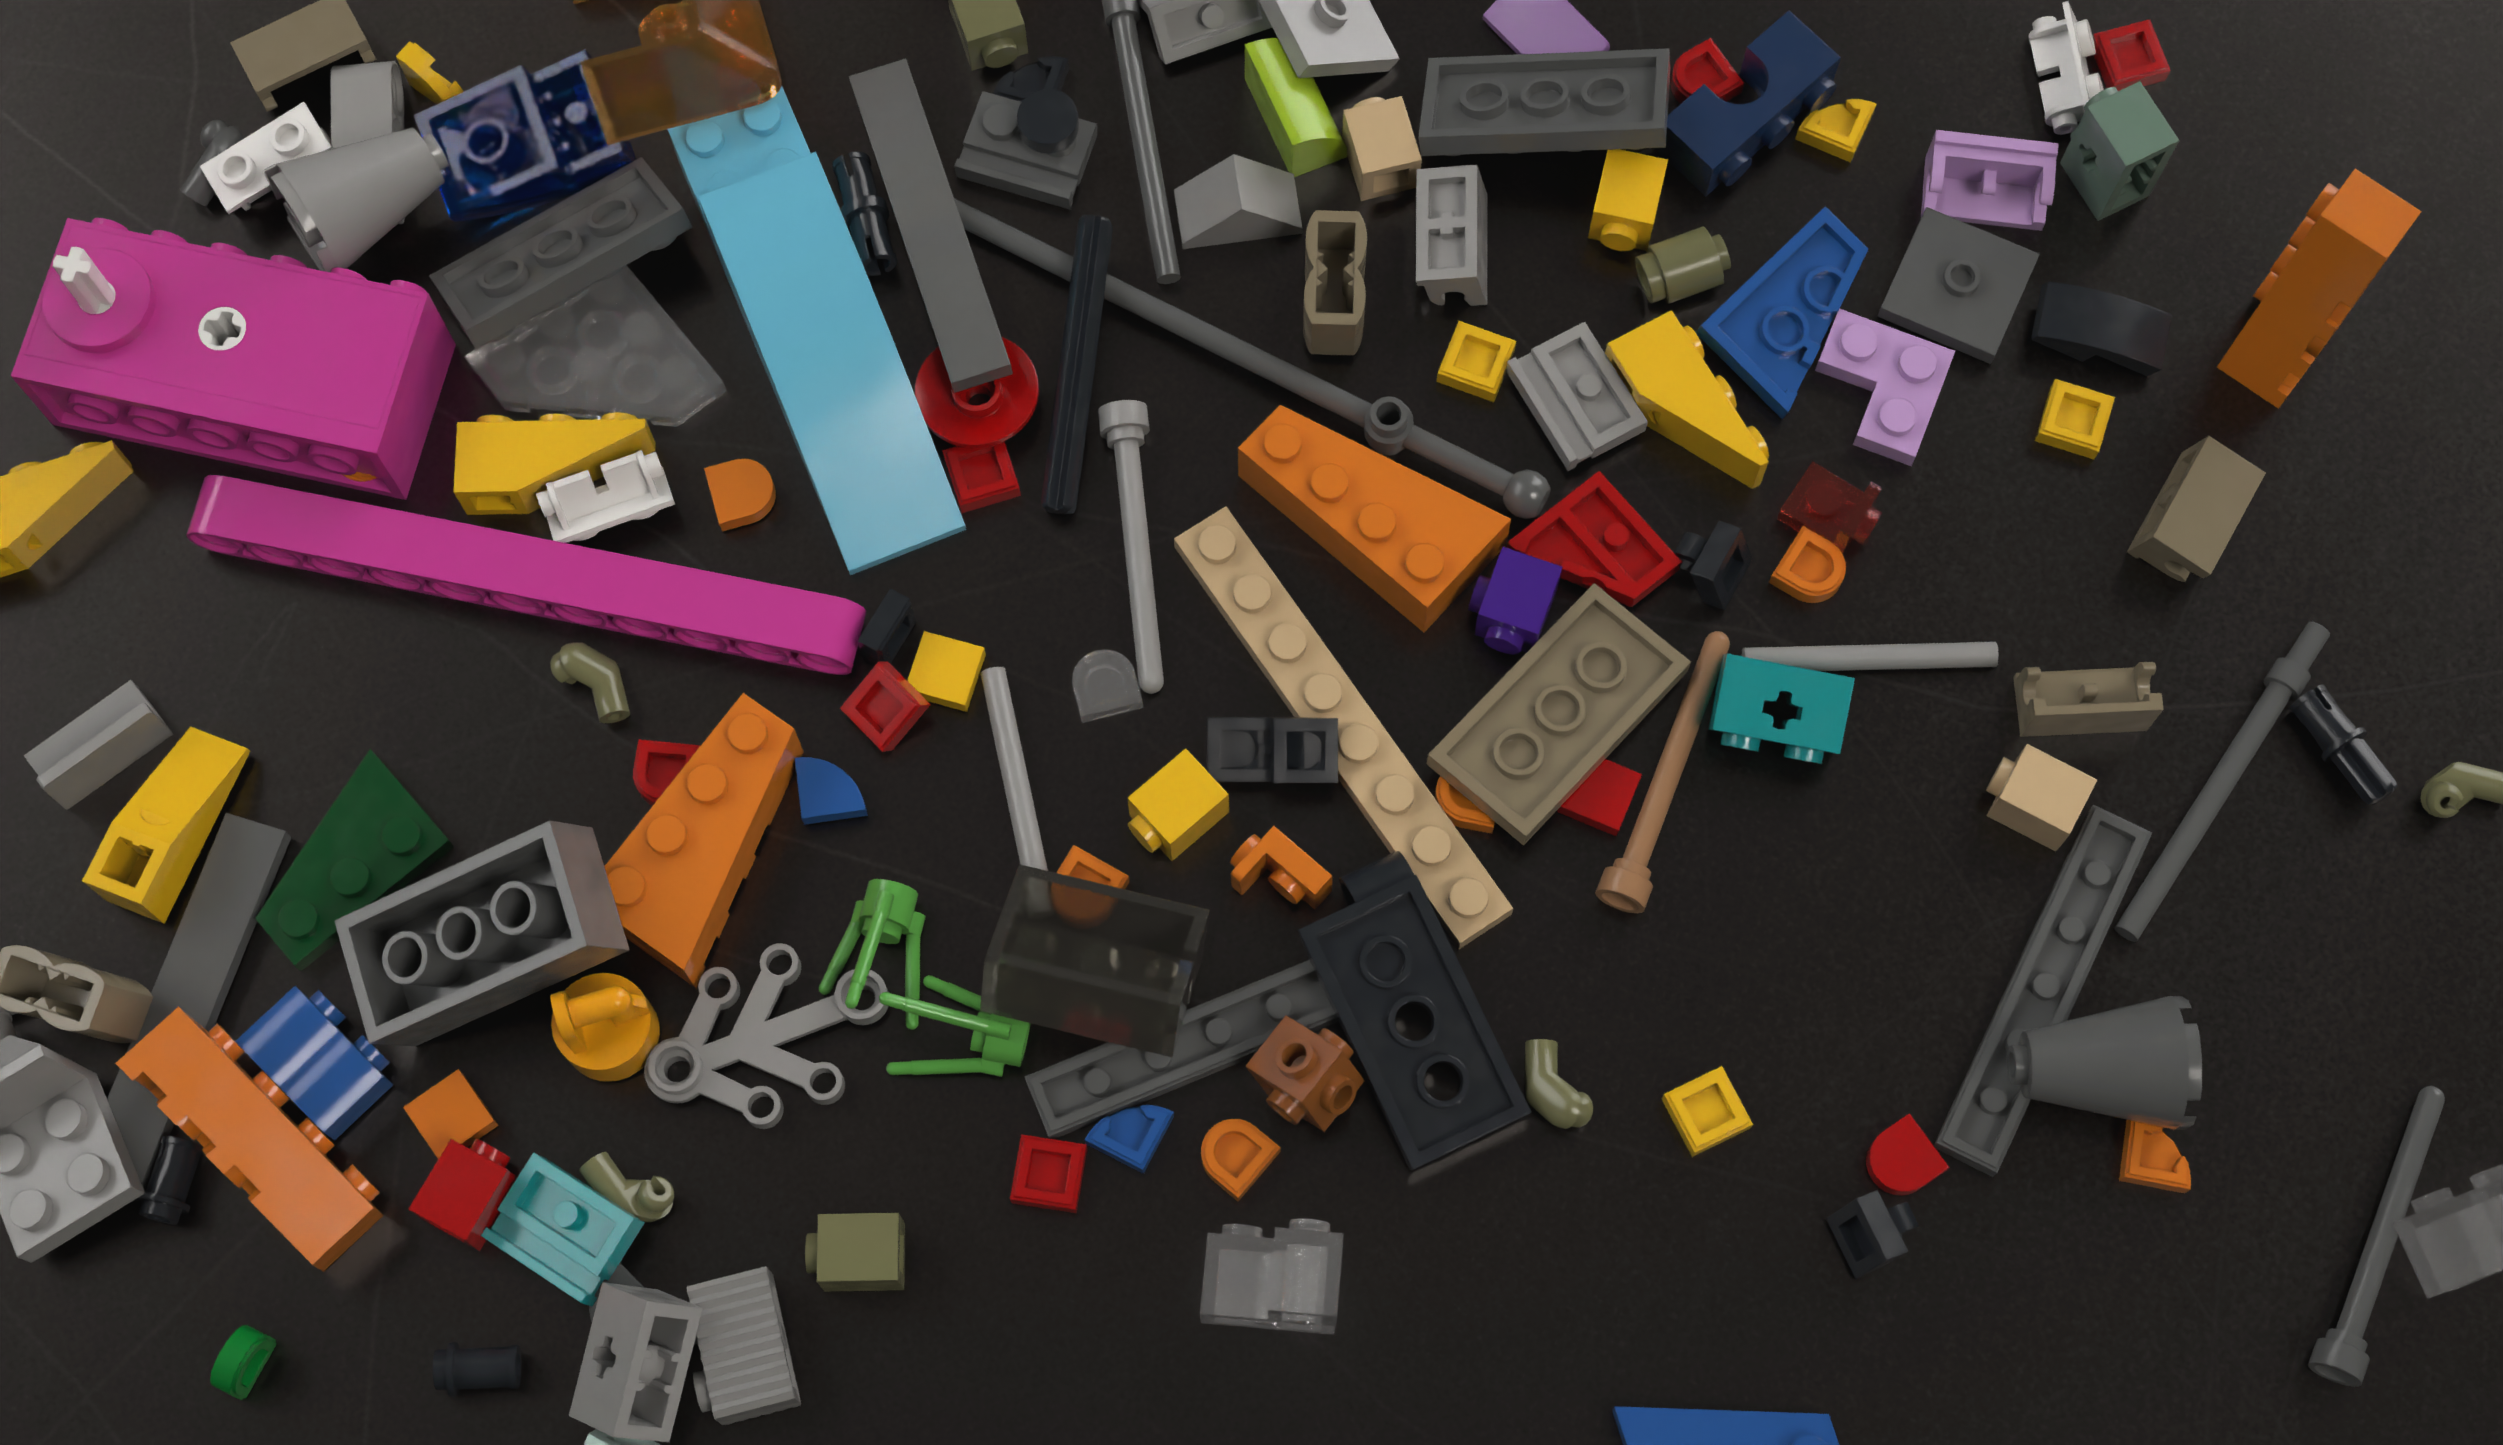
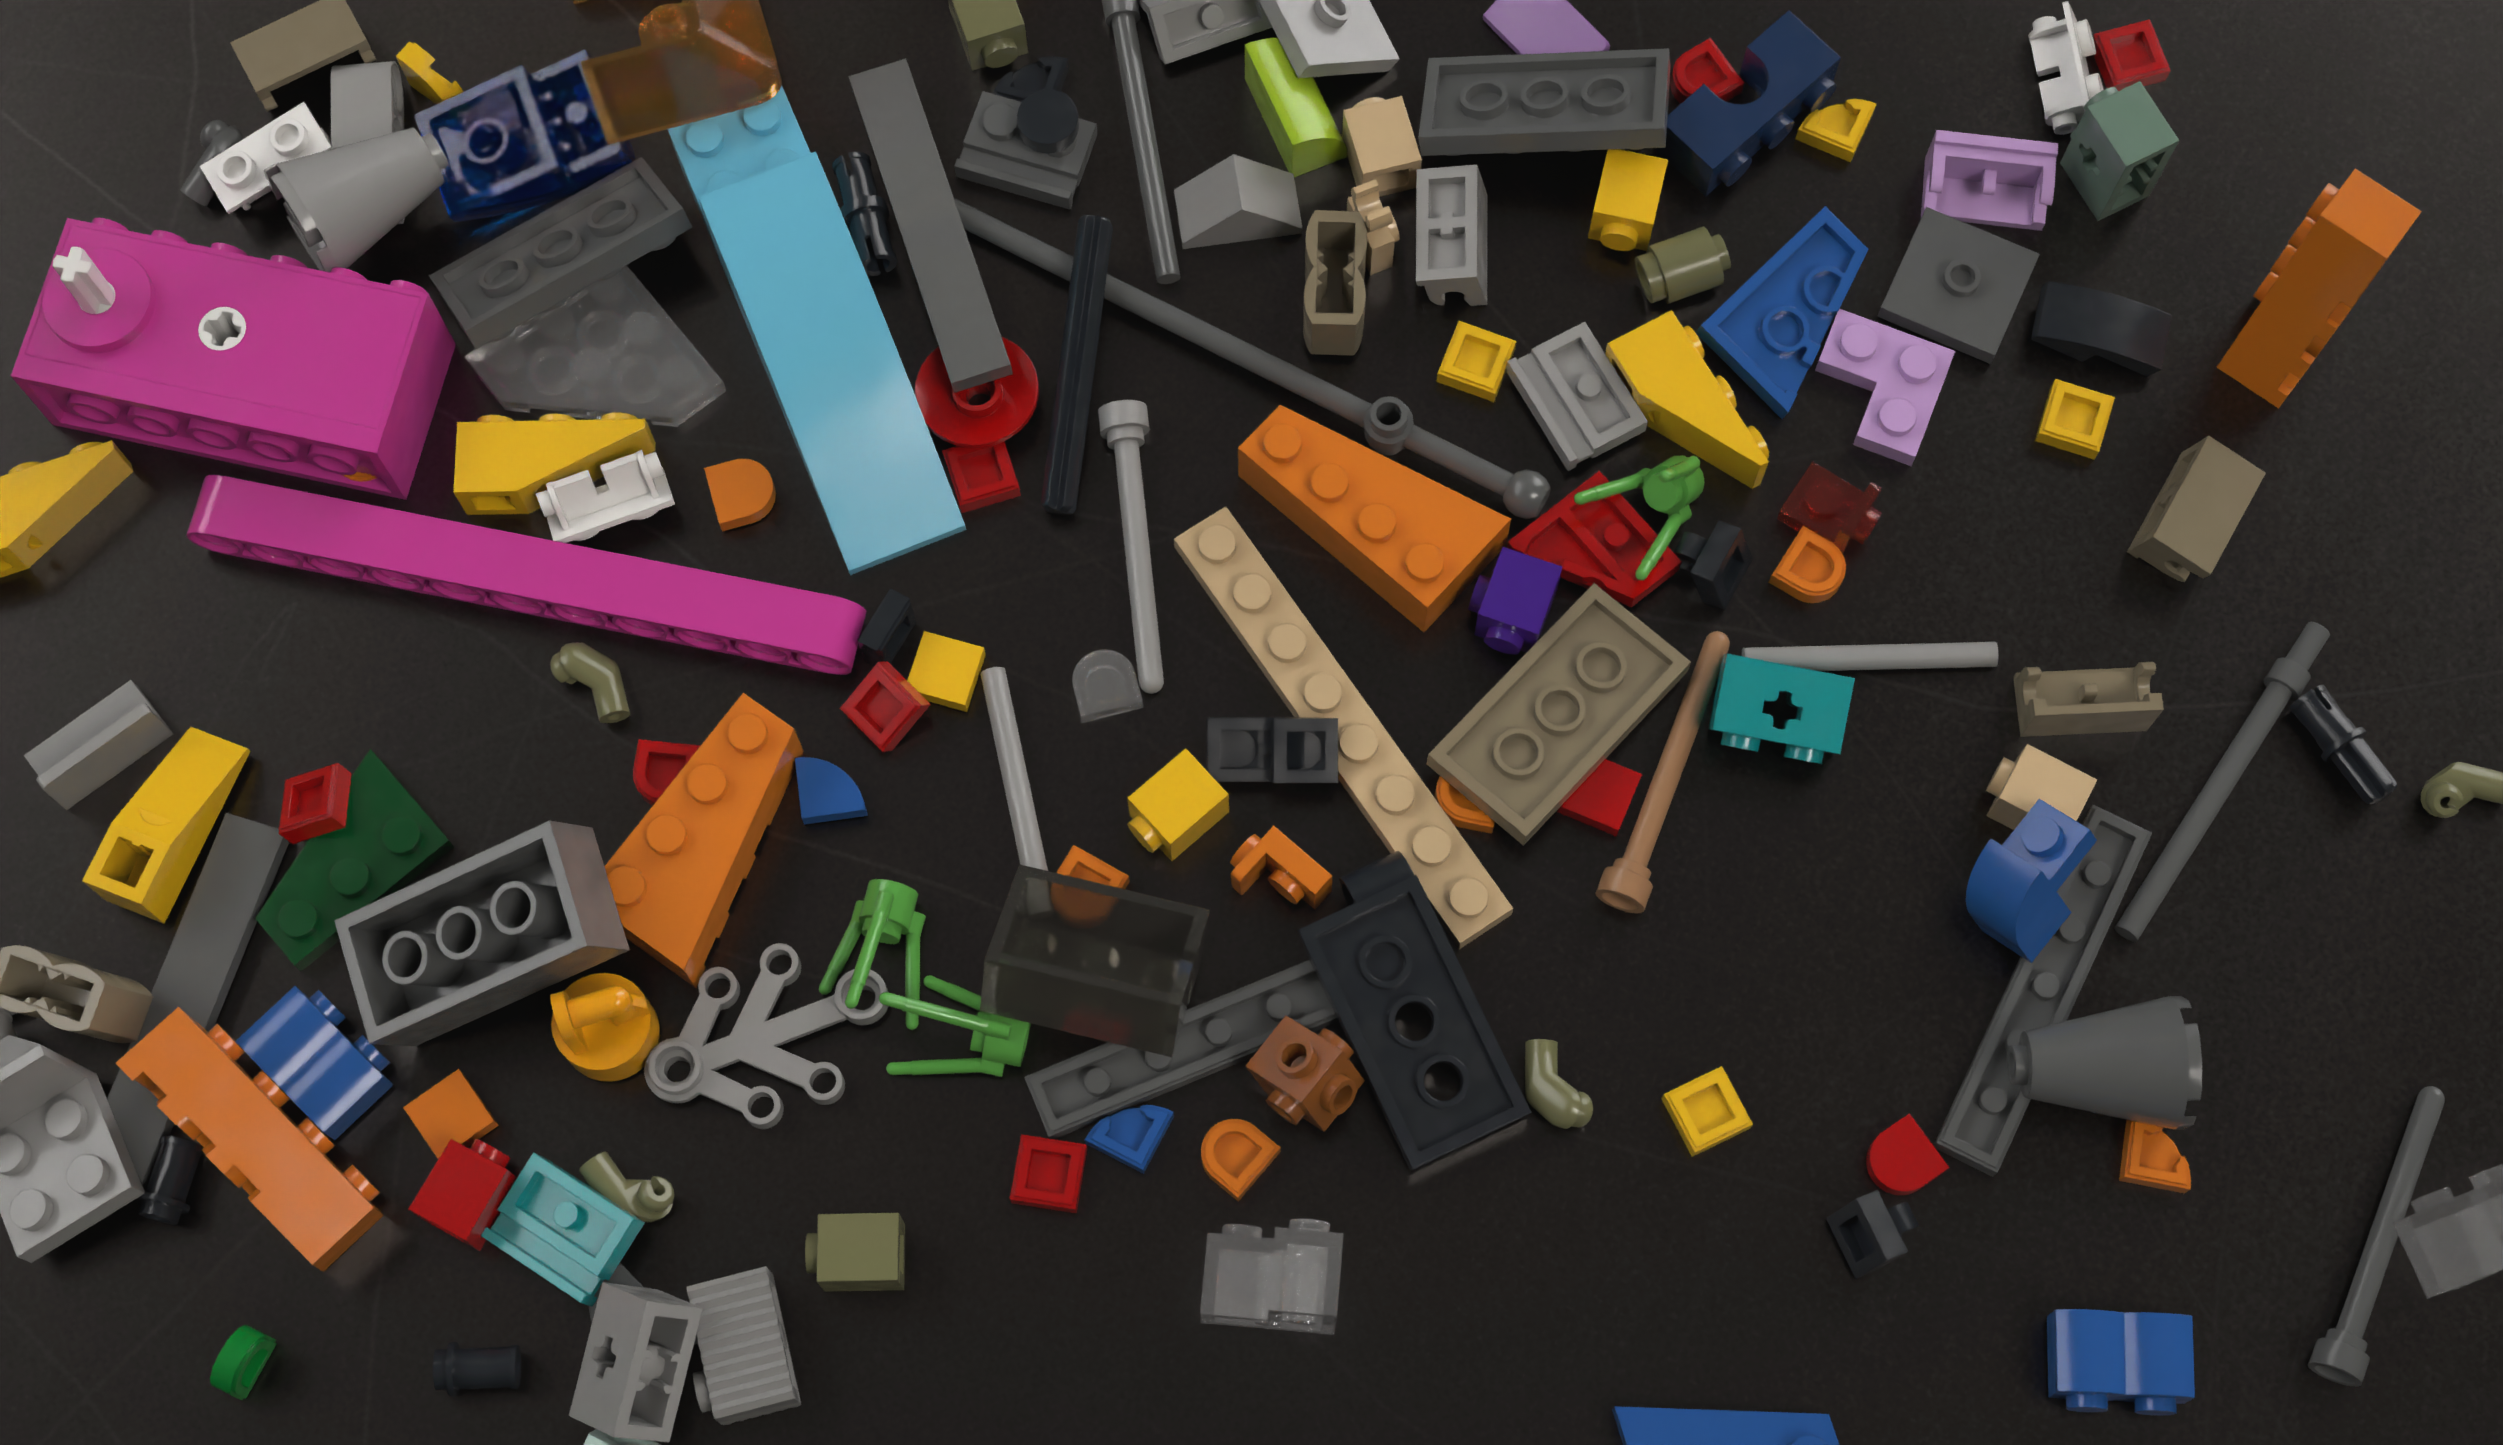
(315, 803): none -> red tile
(1379, 223): none -> tan plate
(1666, 489): none -> bright green plant
(2017, 883): none -> blue brick
(2120, 1358): none -> blue brick

